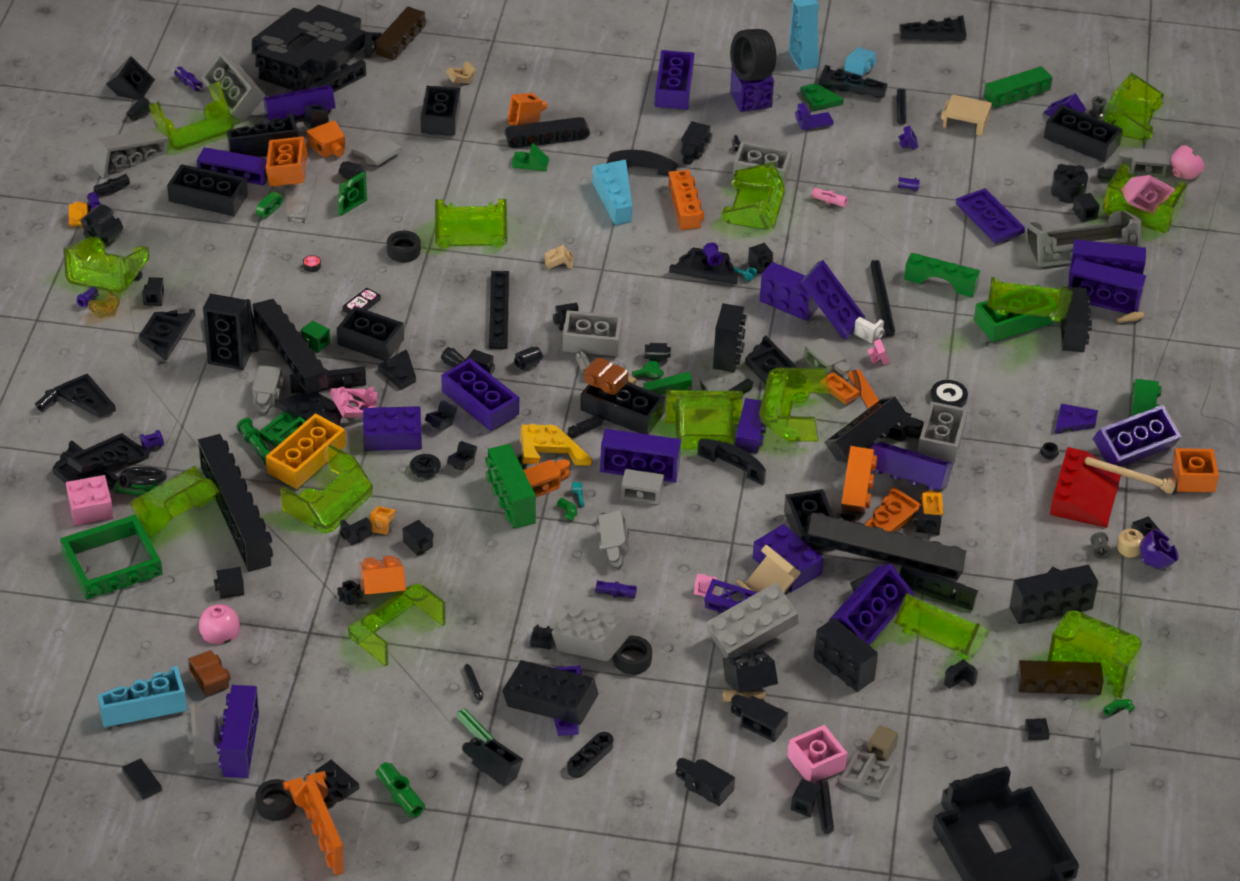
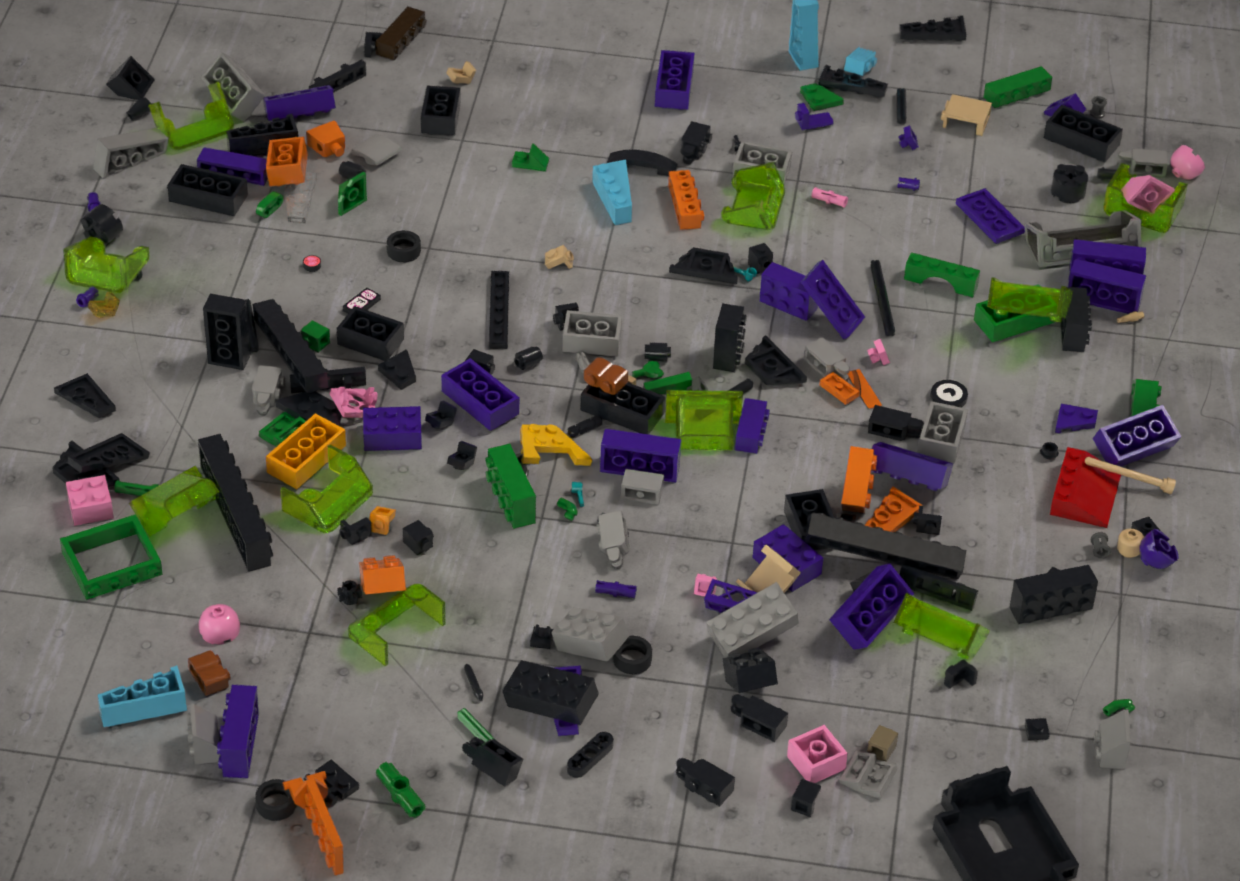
(44, 402): black pin -> none
(77, 212): light orange bracket -> none
(111, 185): black pin -> none
(128, 478): black piece -> none
(141, 778): black tile -> none
(152, 440): dark purple bush -> none
(153, 292): black brick -> none
(165, 330): black wing -> none
(188, 79): dark purple pin -> none
(229, 582): black brick -> none
(252, 436): green pin -> none
(315, 116): black brick -> none
(334, 41): black panel -> none
(421, 461): black gear -> none
(452, 357): black cone -> none
(470, 224): clear neon green windscreen -> none
(525, 109): orange torso -> none
(547, 132): black beam -> none
(547, 476): orange hinge -> none
(711, 251): dark purple bush -> none
(727, 694): tan pin -> none
(733, 455): black slope -> none
(751, 94): dark purple brick -> none
(753, 54): black tyre -> none
(783, 389): clear neon green windscreen -> none
(825, 809): black axle -> none
(845, 655): black brick -> none
(867, 427): black brick -> none
(868, 330): white bracket -> none
(932, 503): light orange bracket -> none
(1060, 677): dark brown brick -> none
(1086, 207): black brick -> none
(1091, 640): clear neon green windscreen -> none
(1133, 107): clear neon green windscreen -> none
(1195, 470): orange brick -> none

